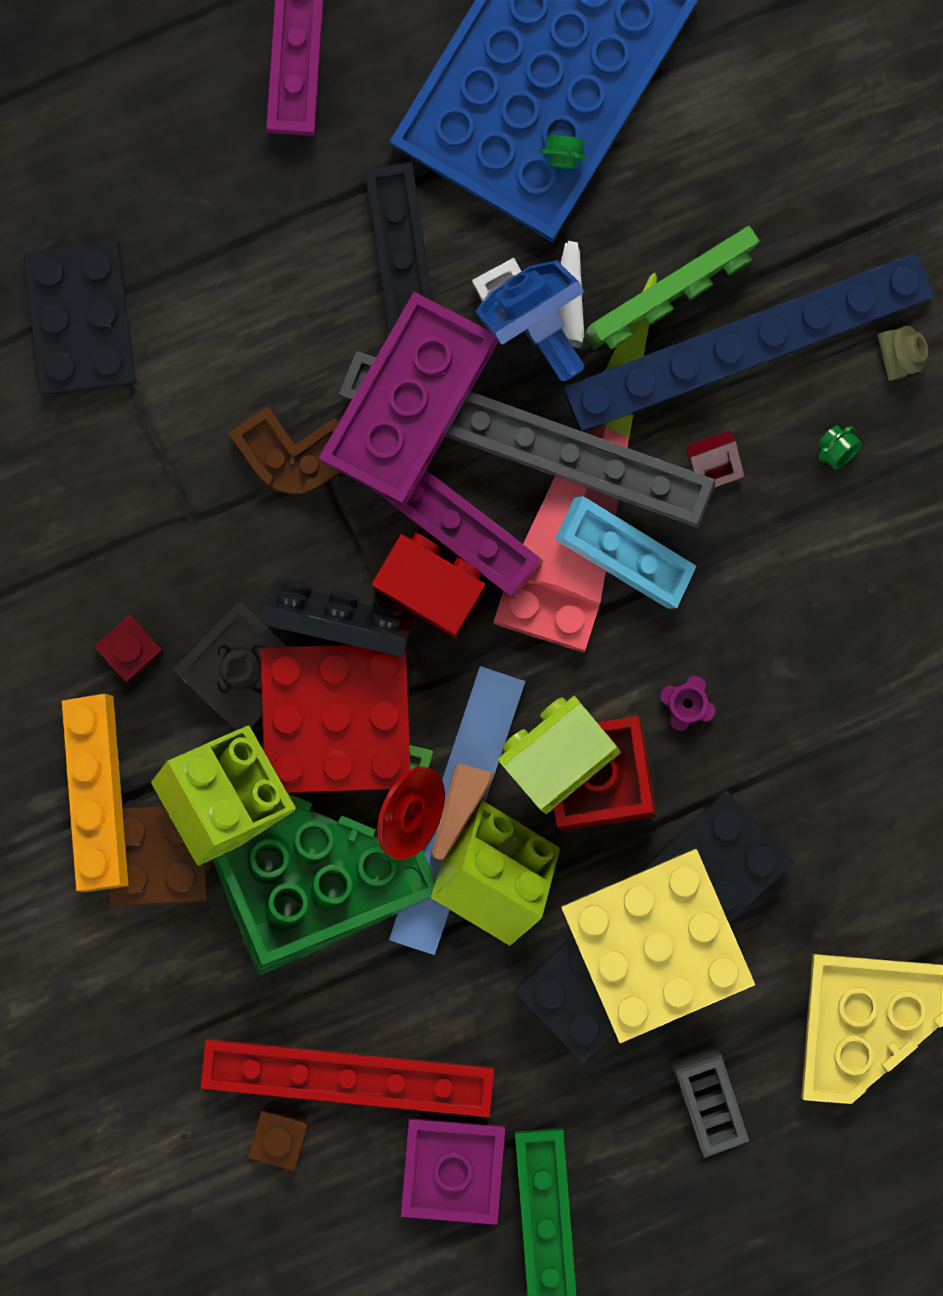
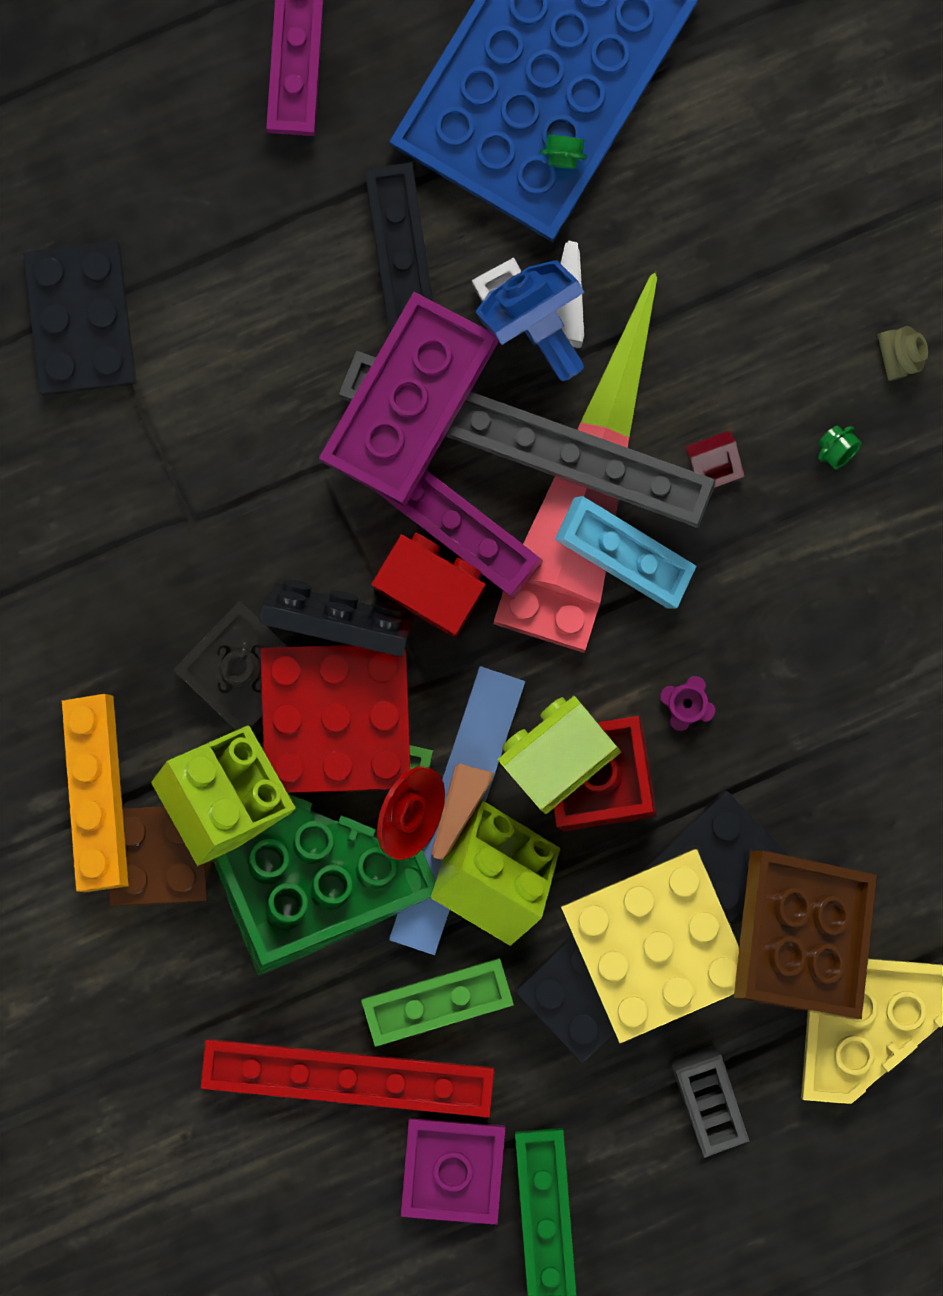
(128, 648): dark red plate -> none
(278, 460): reddish brown plate -> none
(278, 1140): reddish brown plate -> none
(437, 1002): none -> bright green plate
(656, 301): bright green plate -> none
(747, 343): dark blue plate -> none
(805, 935): none -> reddish brown plate

